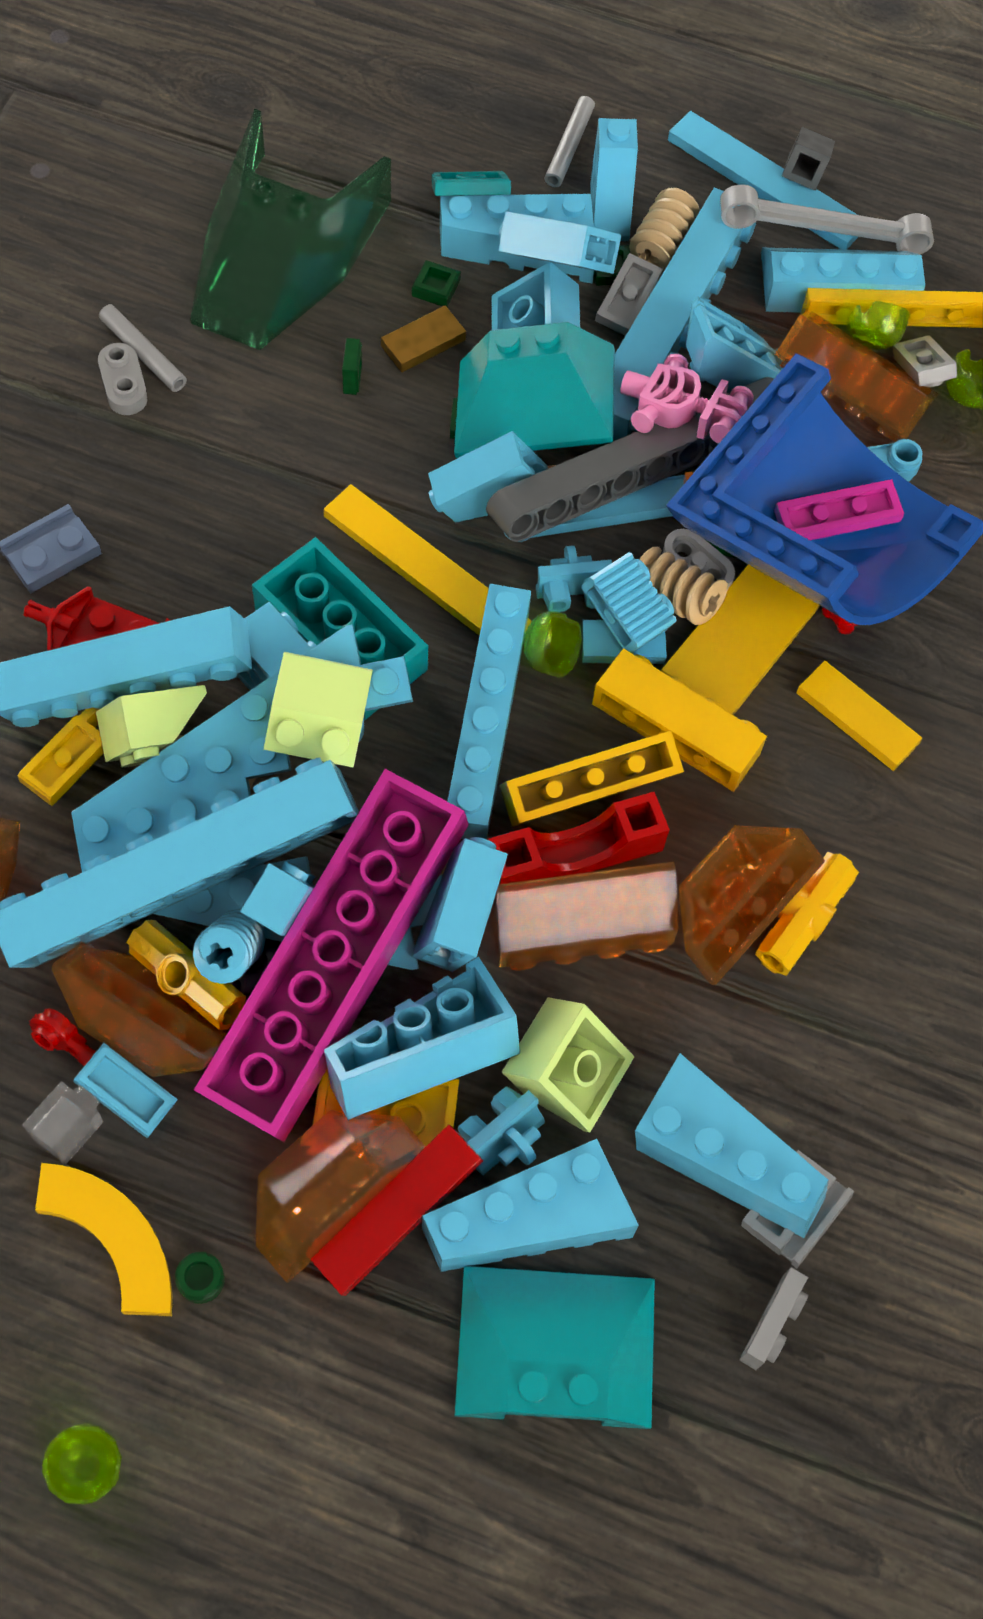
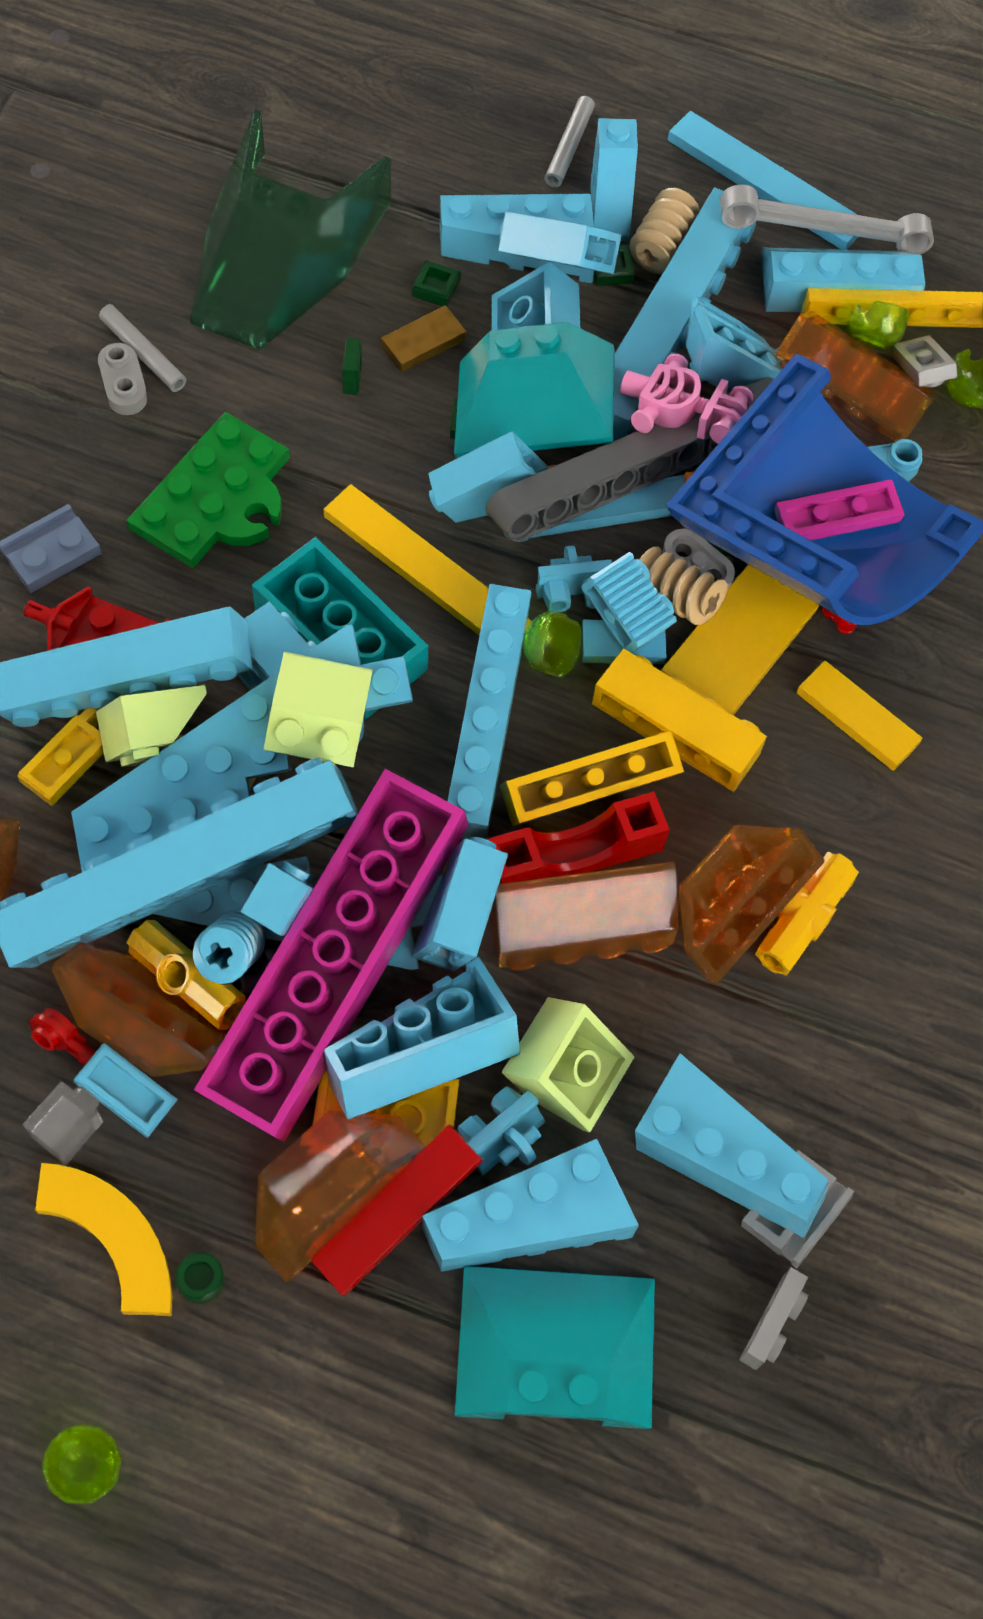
(214, 493): none -> green plate
(471, 183): teal tile -> none
(628, 294): light grey plate -> none
(808, 158): dark grey brick -> none

